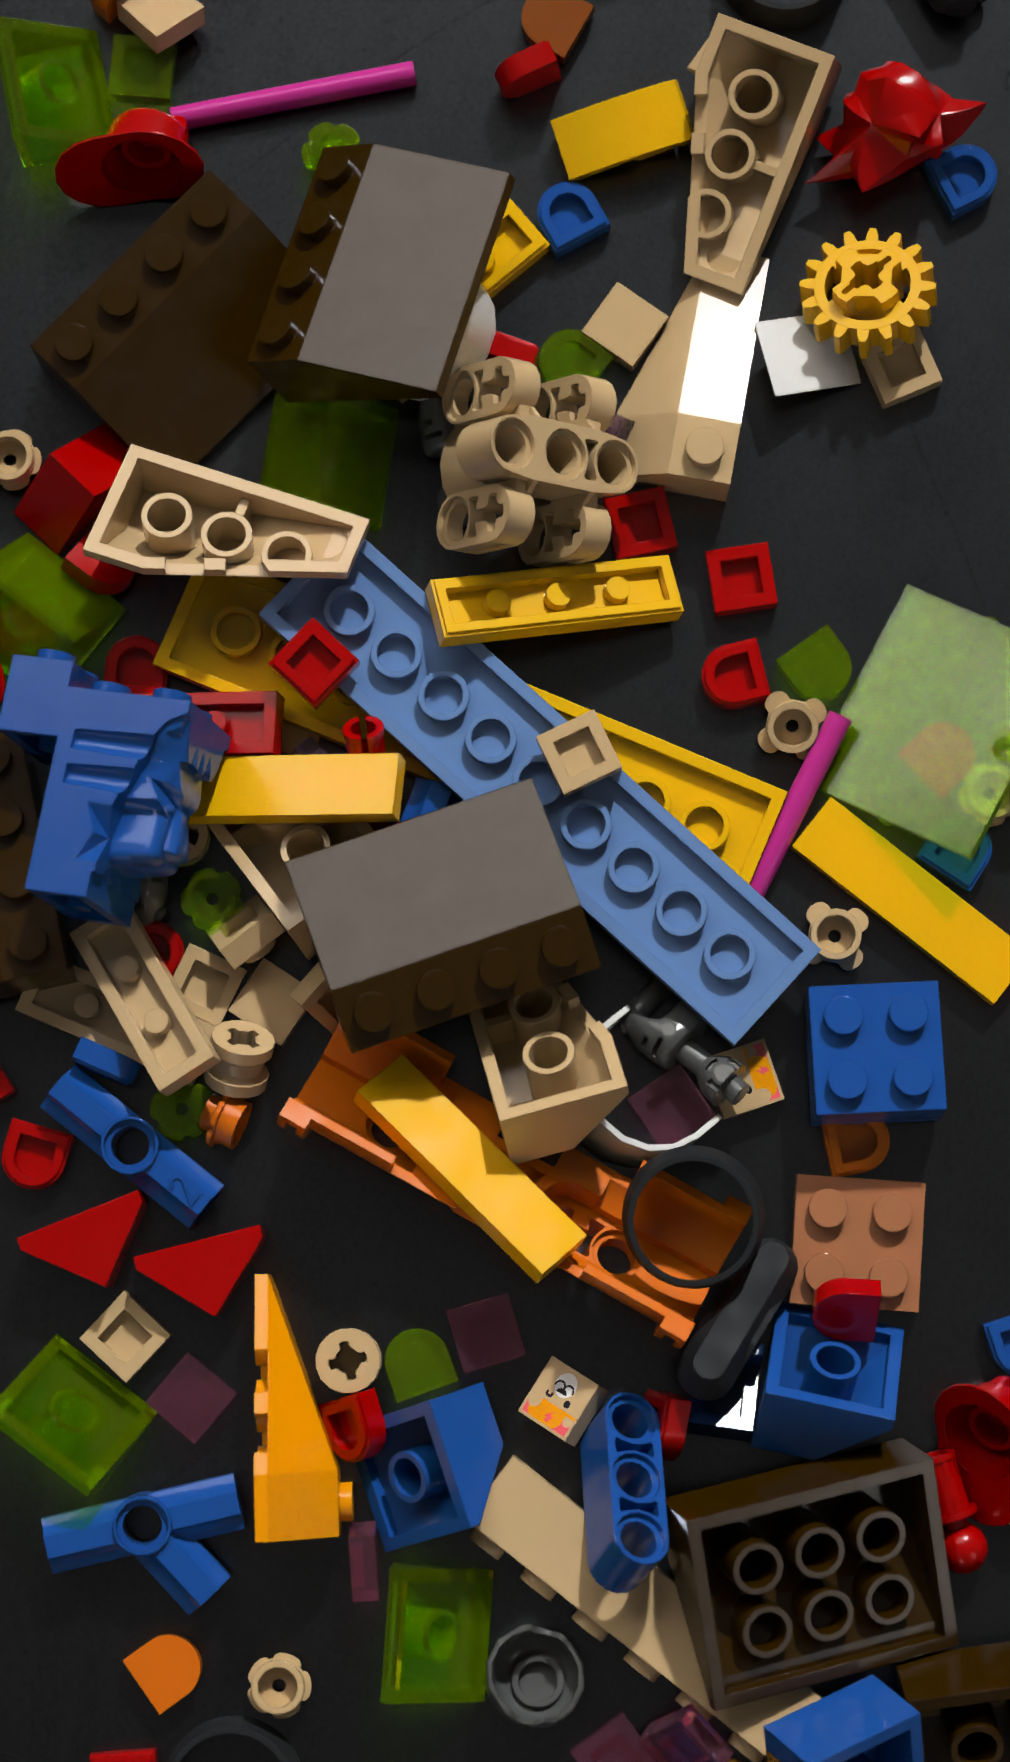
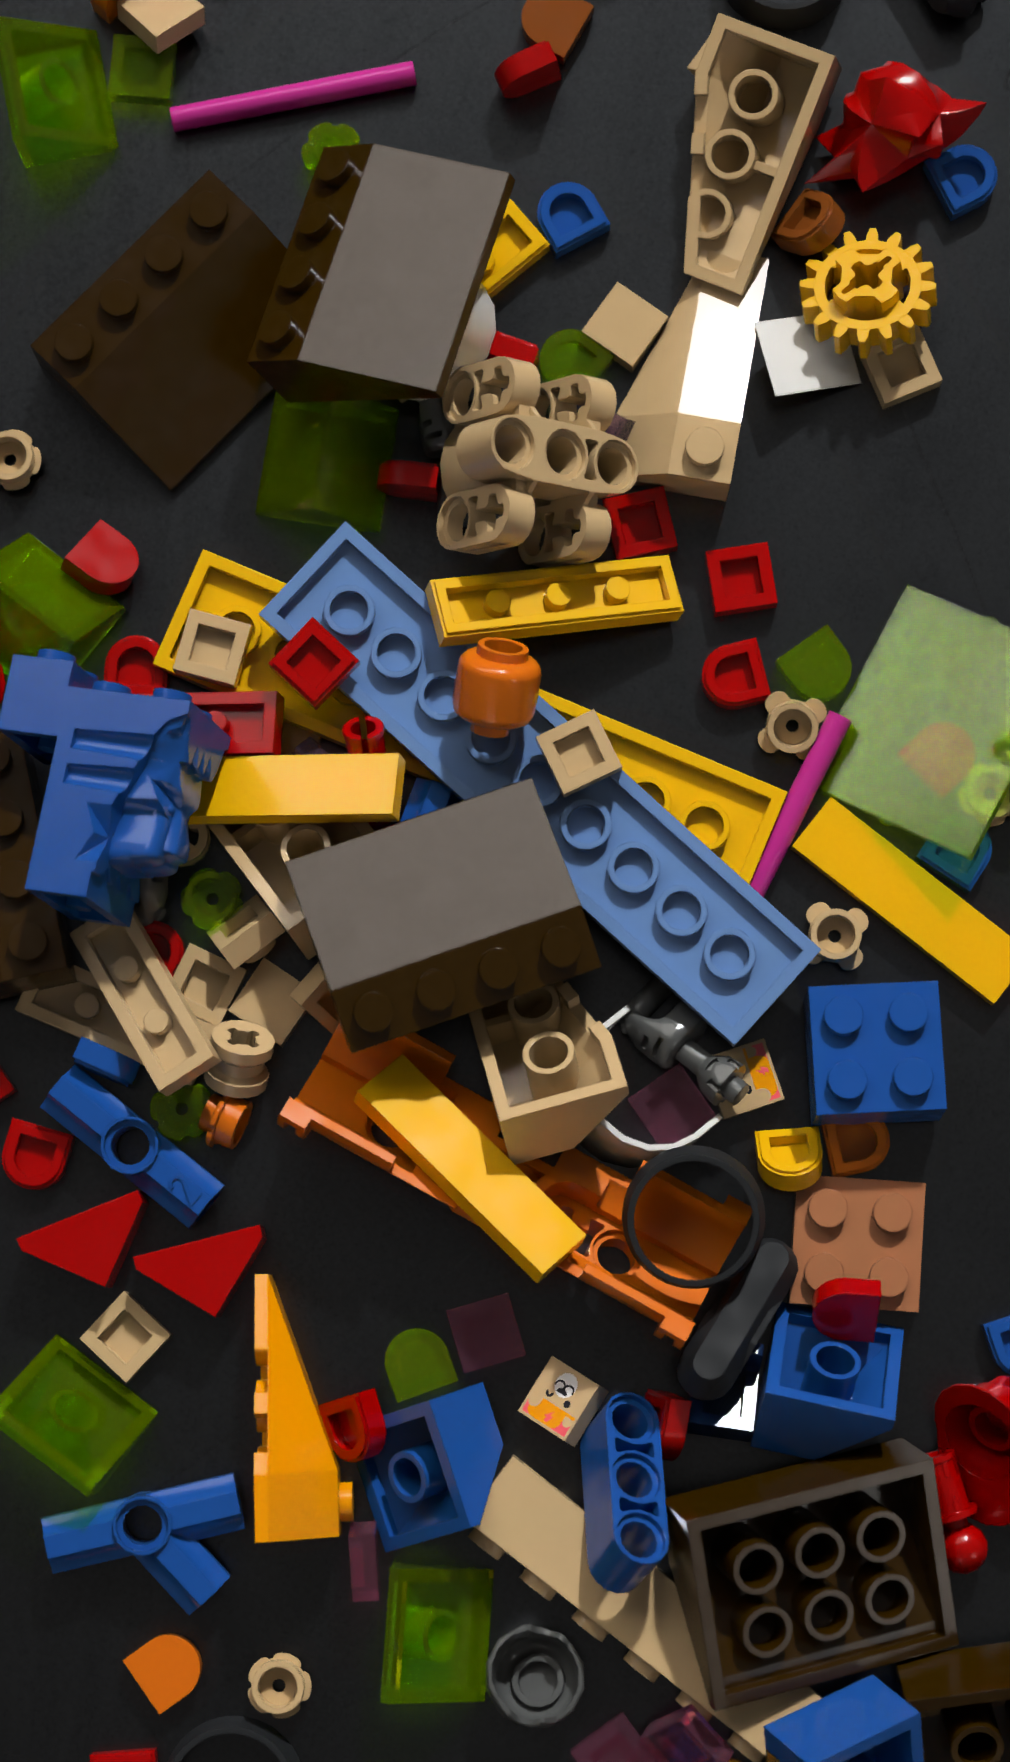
(71, 488): red slope -> none
(135, 161): red piece -> none
(192, 1397): clear pink tile -> none
(203, 522): tan wedge -> none
(213, 648): none -> tan tile
(358, 1358): tan wheel -> none
(409, 479): none -> red tile
(496, 686): none -> orange head
(623, 129): yellow slope -> none
(789, 1157): none -> yellow tile
(809, 224): none -> dark orange tile

